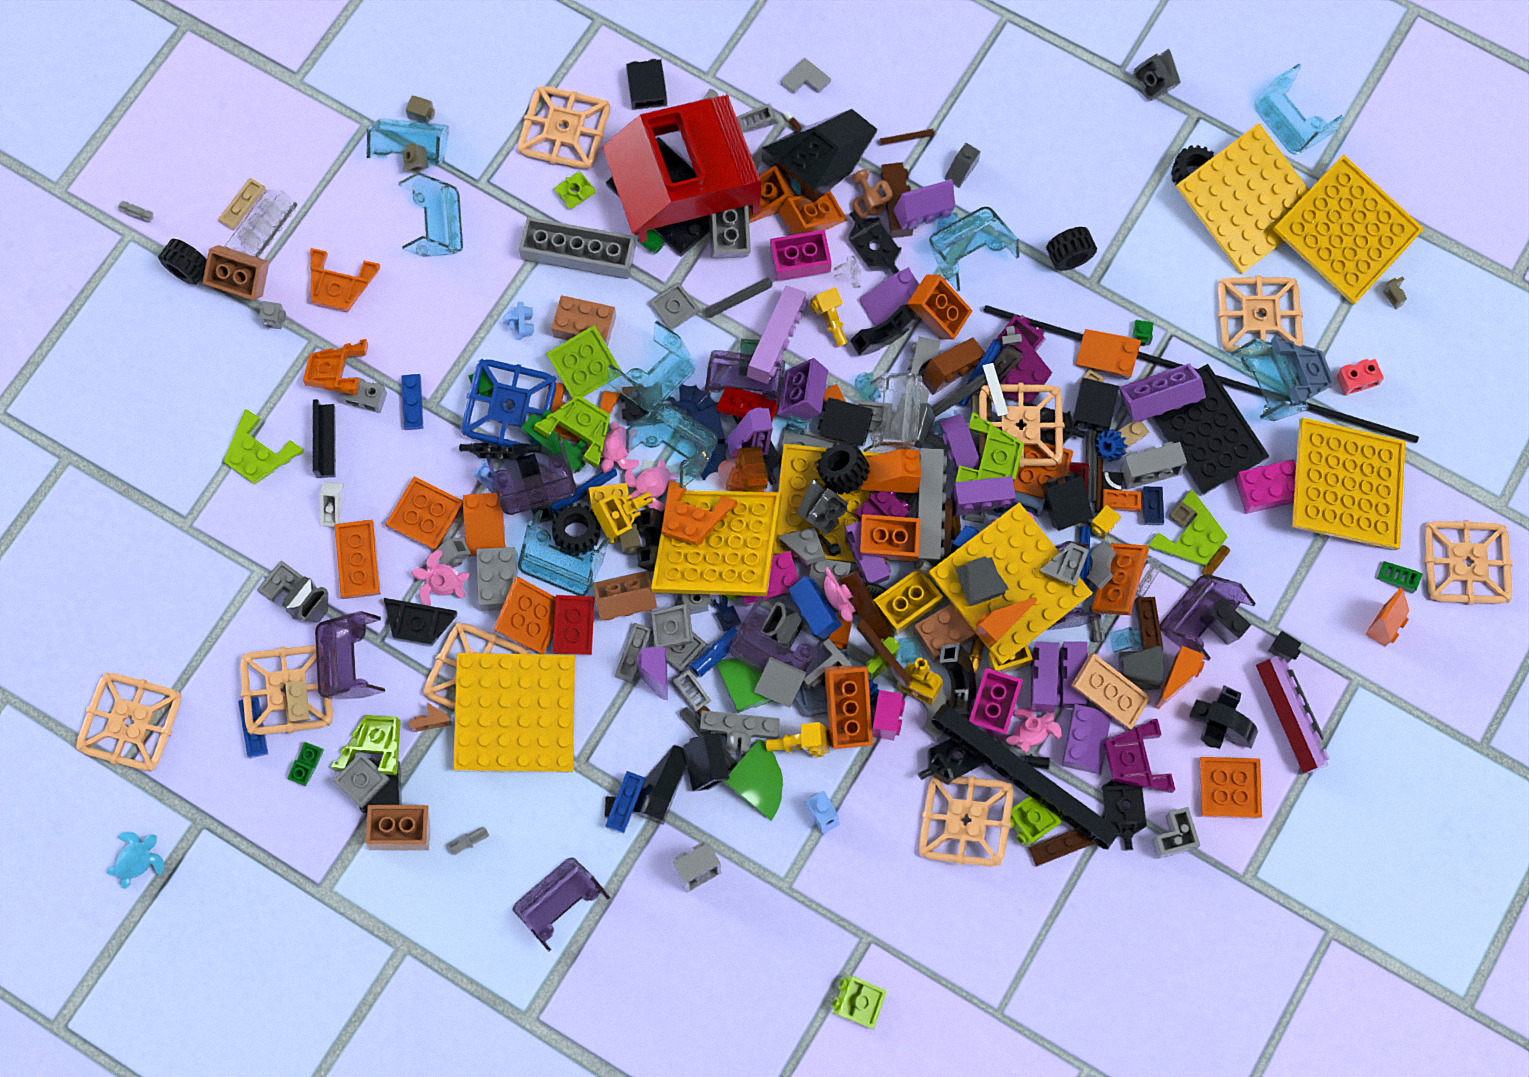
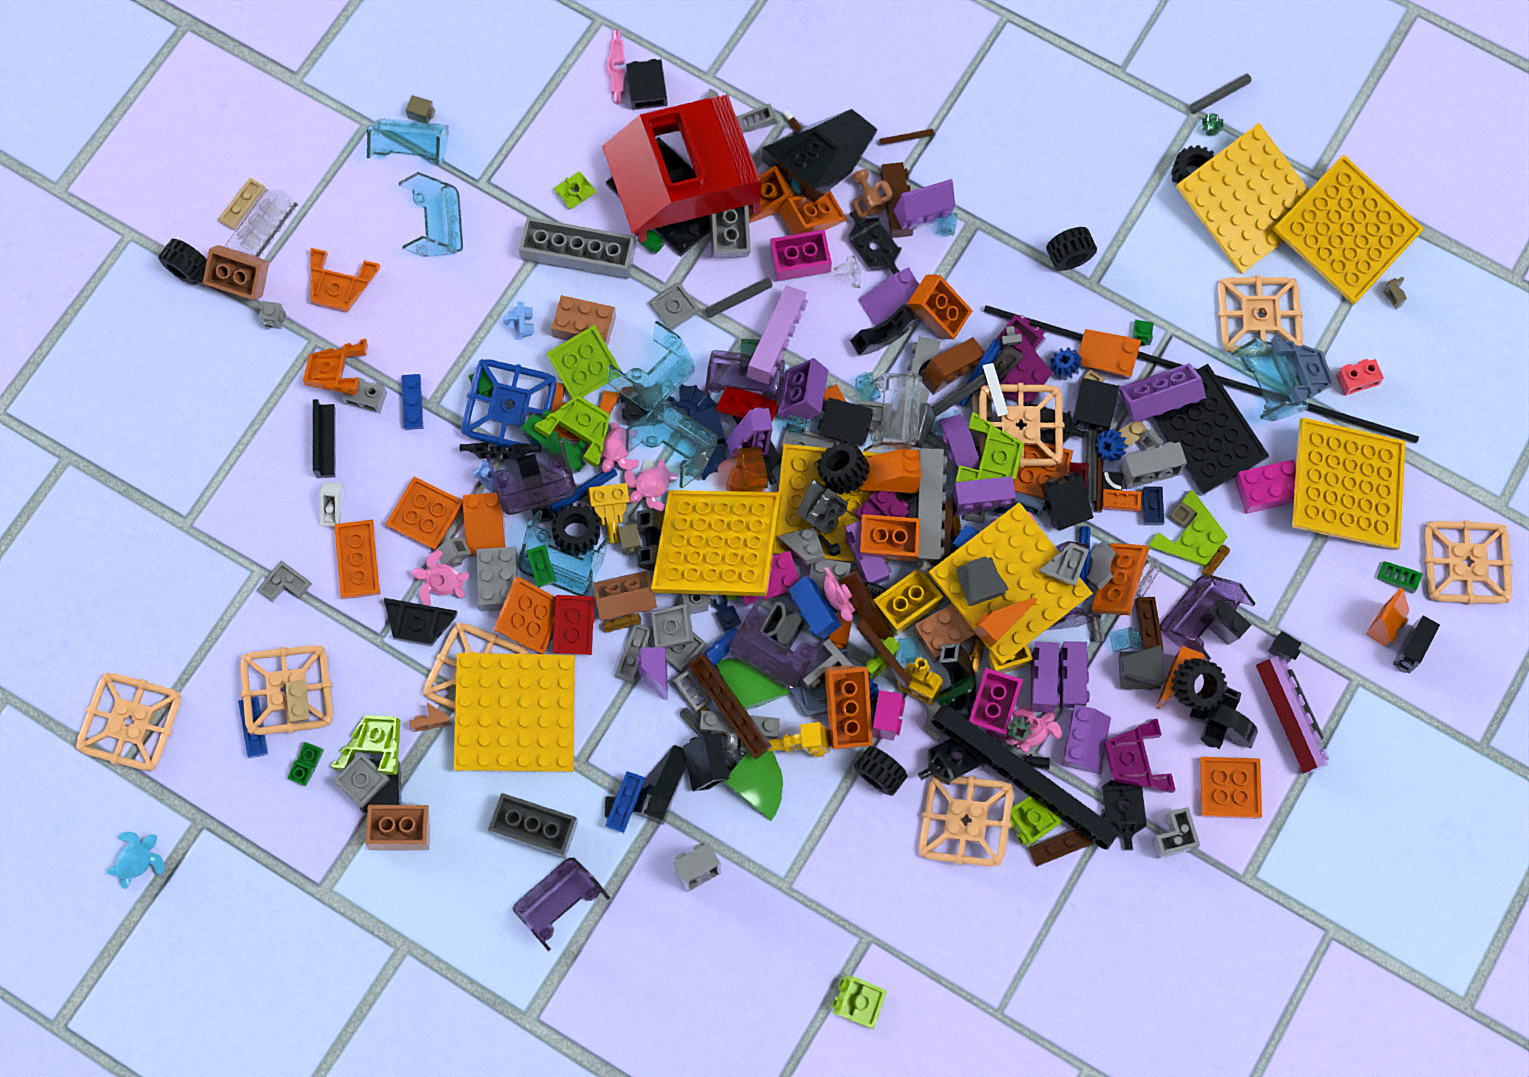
(136, 211): light grey axle -> none
(251, 457): lime wing -> none
(307, 601): dark grey piece -> none
(337, 659): clear purple windscreen -> none
(414, 158): dark tan brick -> none
(469, 840): light grey axle -> none
(533, 825): none -> dark grey brick
(541, 566): none -> green plate
(570, 136): light nougat plate -> none
(616, 74): none -> bright pink piece
(616, 514): yellow brick -> none
(621, 623): none -> pearl gold axle
(691, 522): orange wing -> none
(730, 706): none -> reddish brown plate
(780, 682): light grey tile -> none
(804, 73): light grey tile -> none
(822, 812): light blue torso -> none
(826, 304): yellow brick -> none
(880, 770): none -> black tyre
(950, 693): none -> dark green plate
(963, 164): dark grey slope -> none
(968, 235): clear light blue windscreen -> none
(1024, 726): none -> sand green gear
(1073, 359): none -> blue gear
(1104, 522): yellow brick -> none
(1110, 691): light nougat plate -> none
(1150, 439): none -> light grey tile
(1157, 75): dark grey piece -> none
(1212, 124): none -> clear green gear
(1212, 687): none -> black tyre
(1220, 93): none -> dark grey axle
(1286, 120): clear light blue windscreen -> none
(1416, 644): none -> black brick

